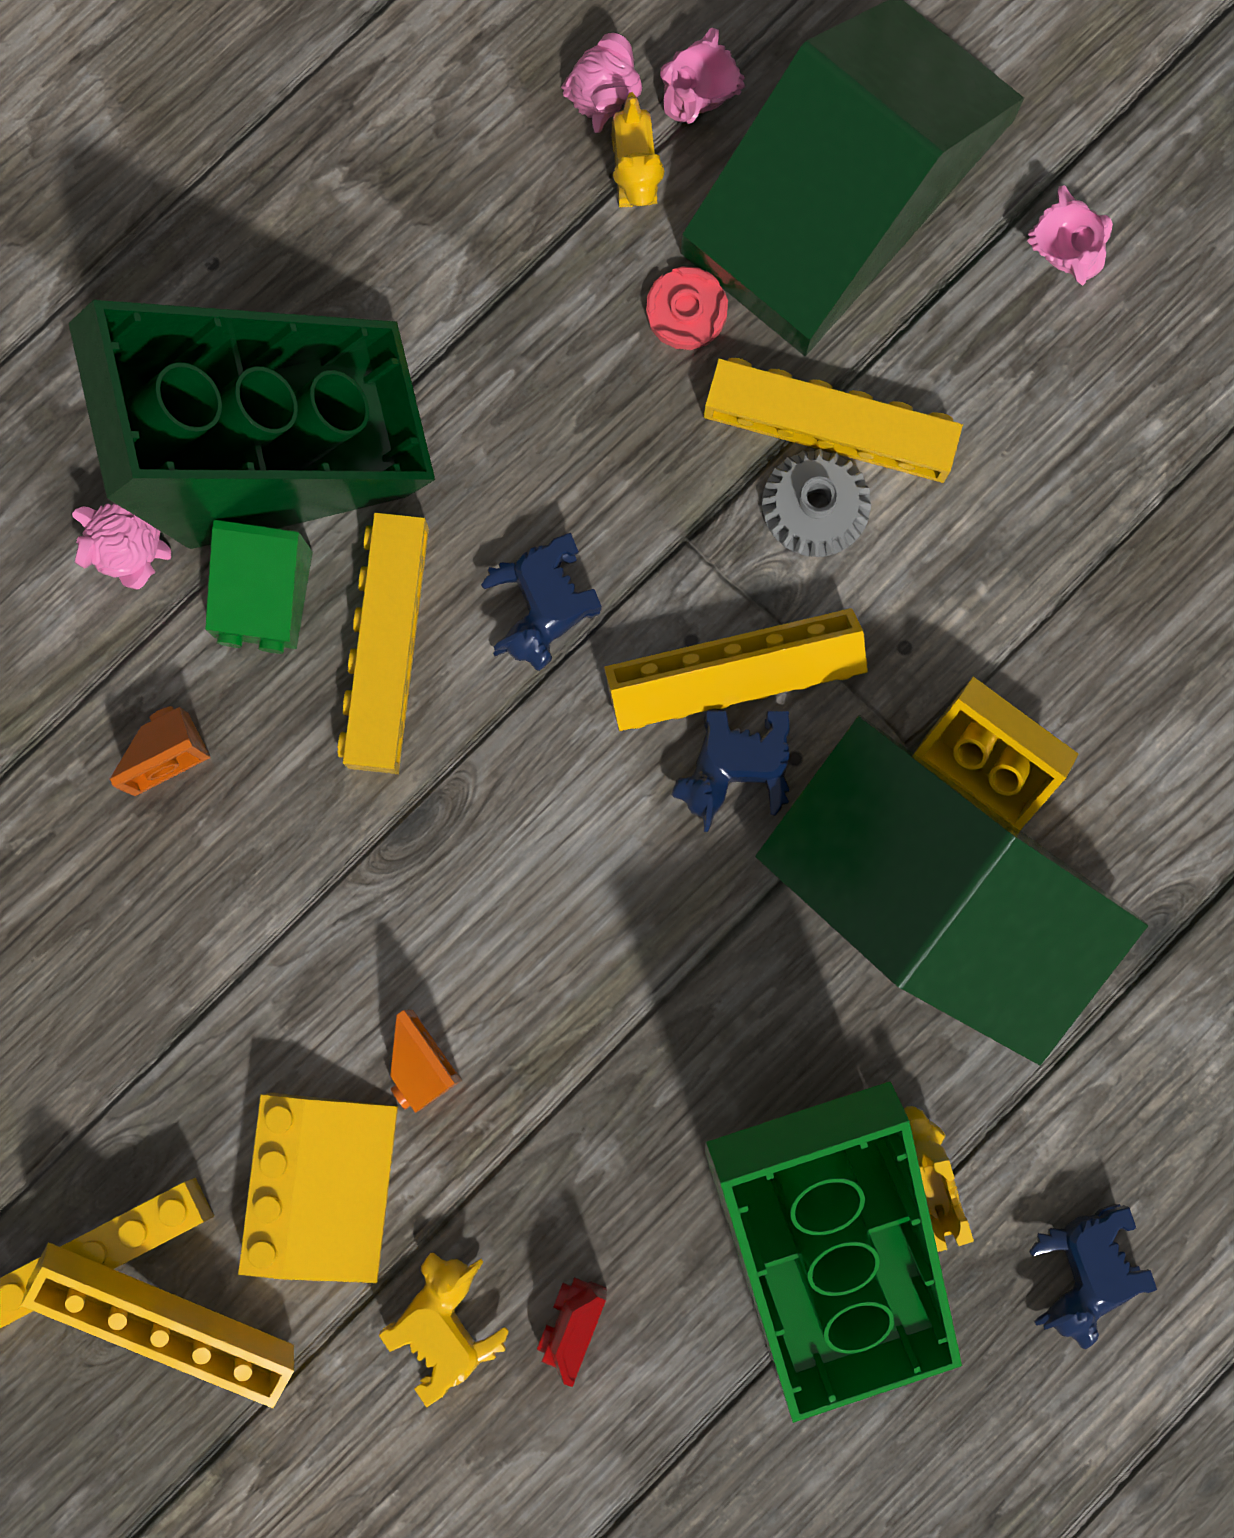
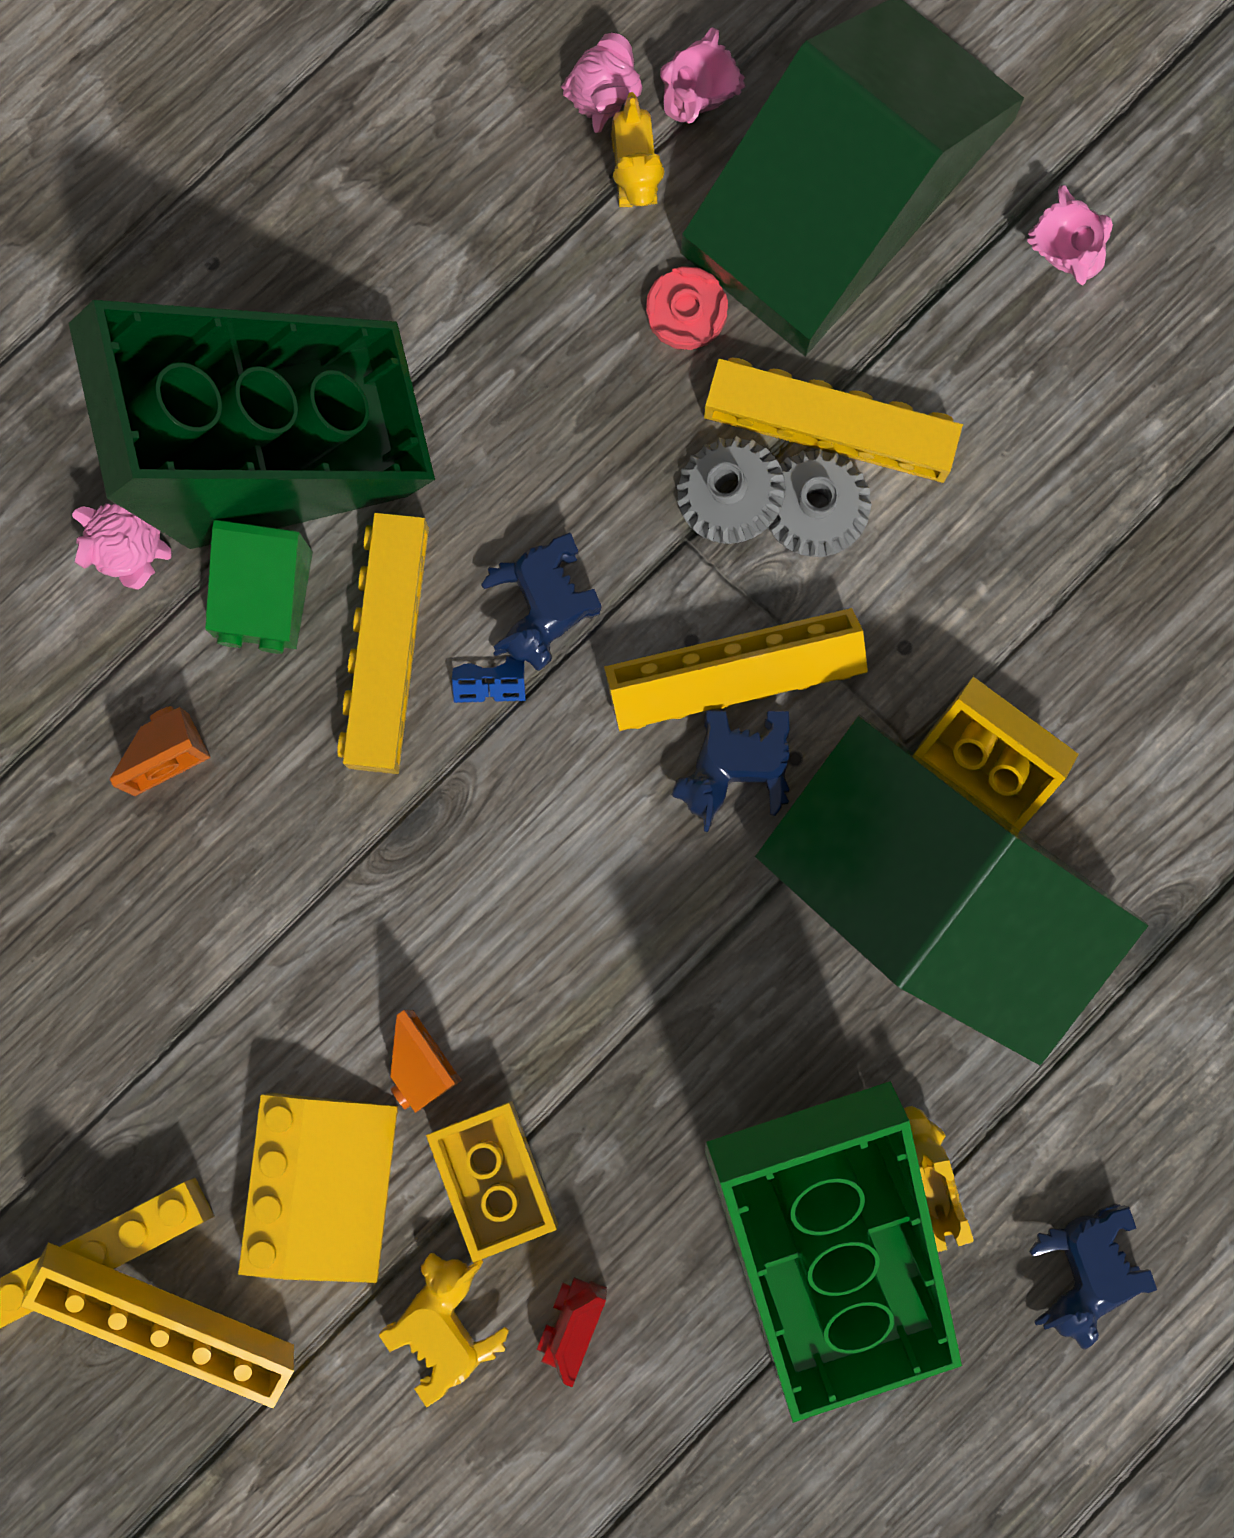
(492, 1181): none -> yellow brick
(510, 670): none -> blue piece
(745, 510): none -> light grey gear

